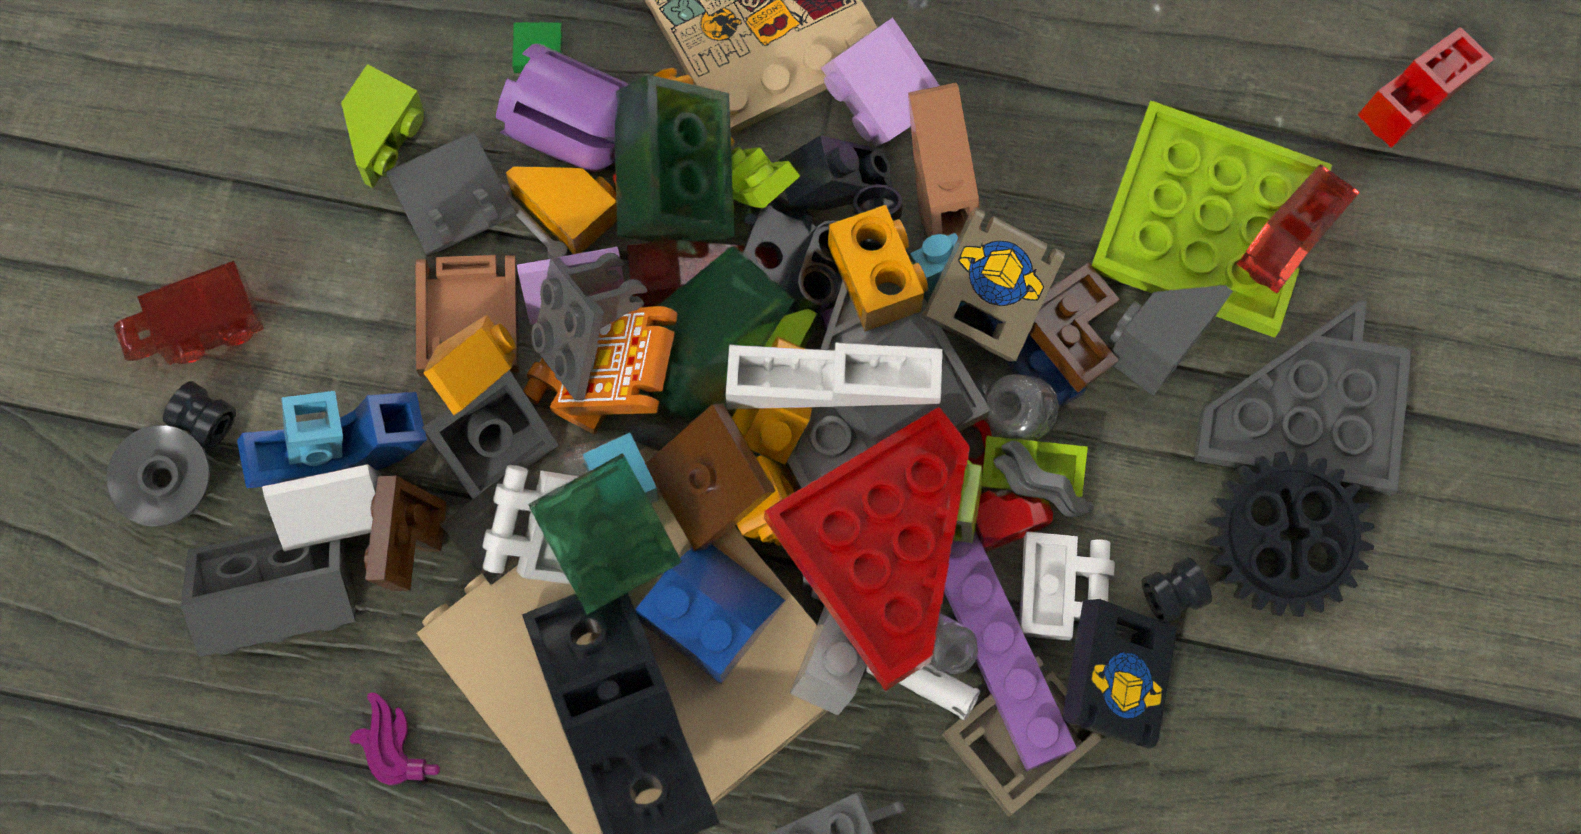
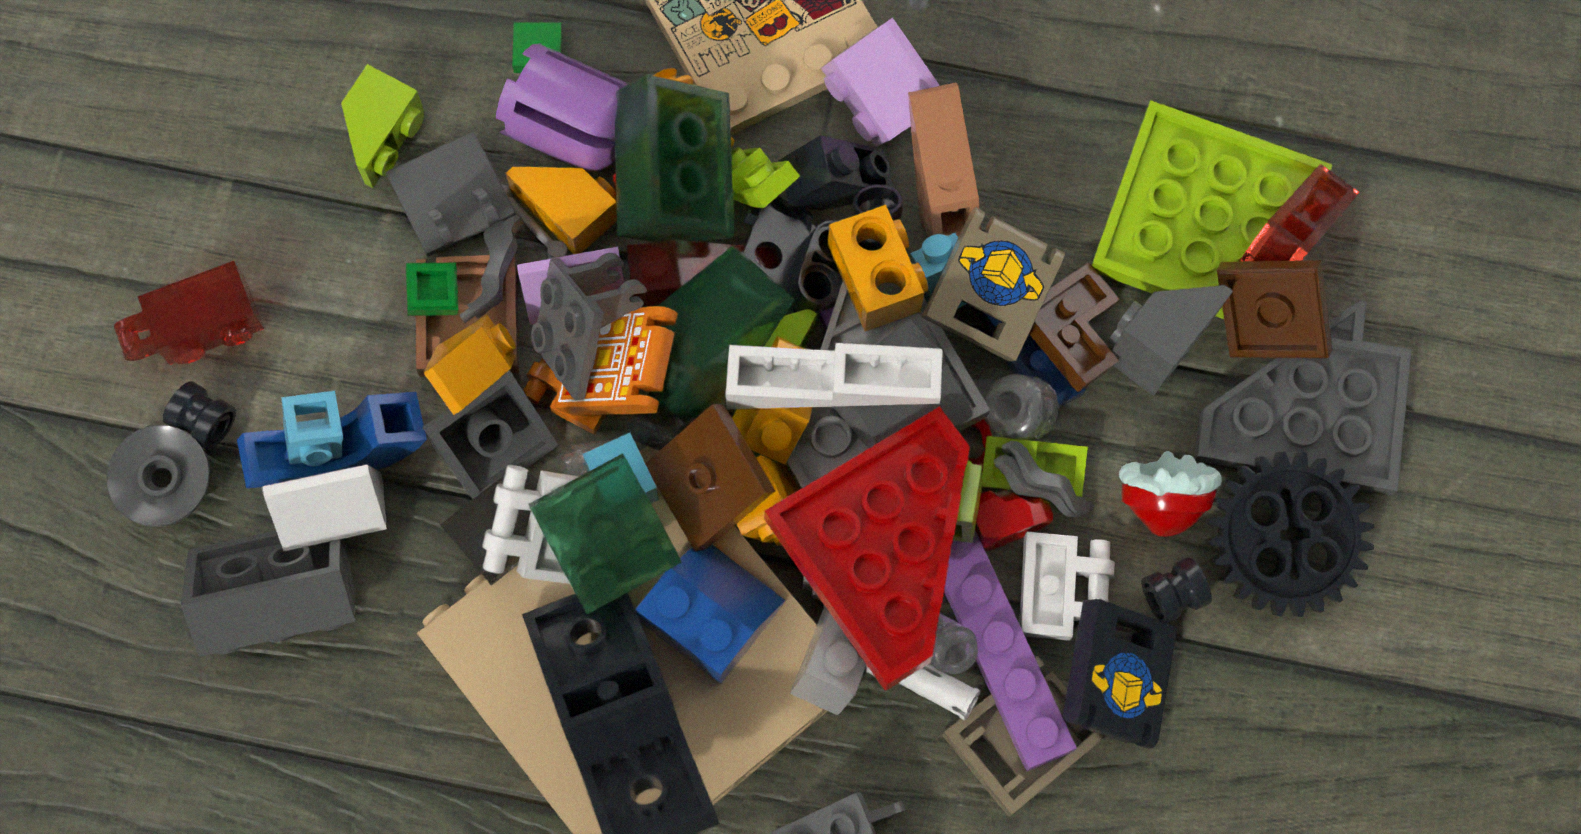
(385, 745): magenta piece -> none
(402, 521): reddish brown plate -> none
(431, 289): none -> green tile
(502, 248): none -> dark grey hair
(1169, 492): none -> hair
(1276, 309): none -> reddish brown plate
(1424, 87): red slope -> none

